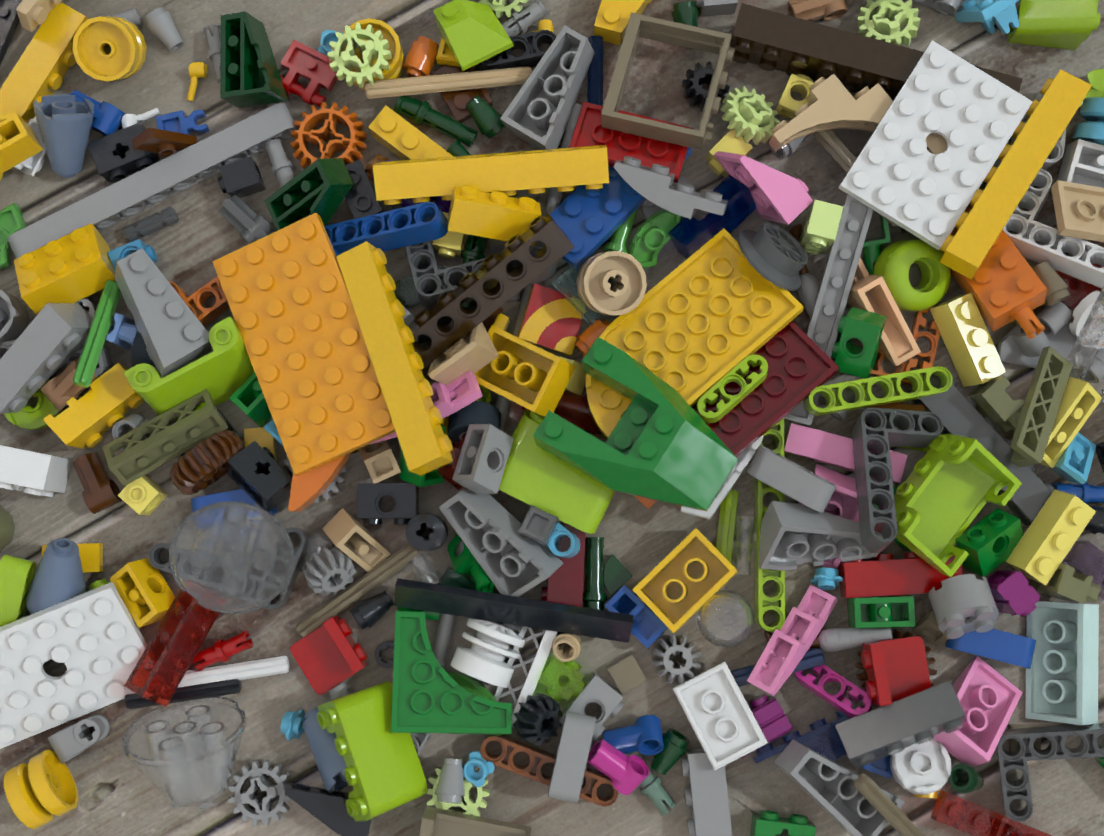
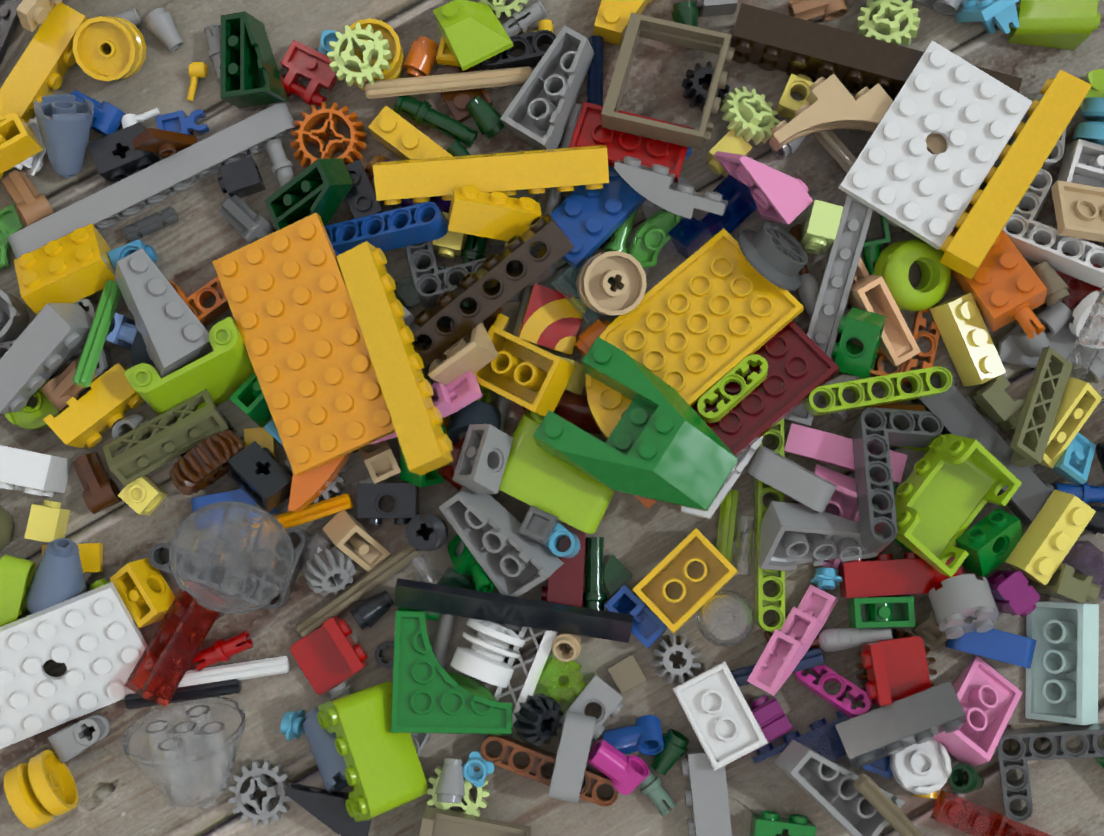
(28, 203): none -> medium nougat piece
(47, 521): none -> light yellow brick
(316, 511): none -> light orange axle

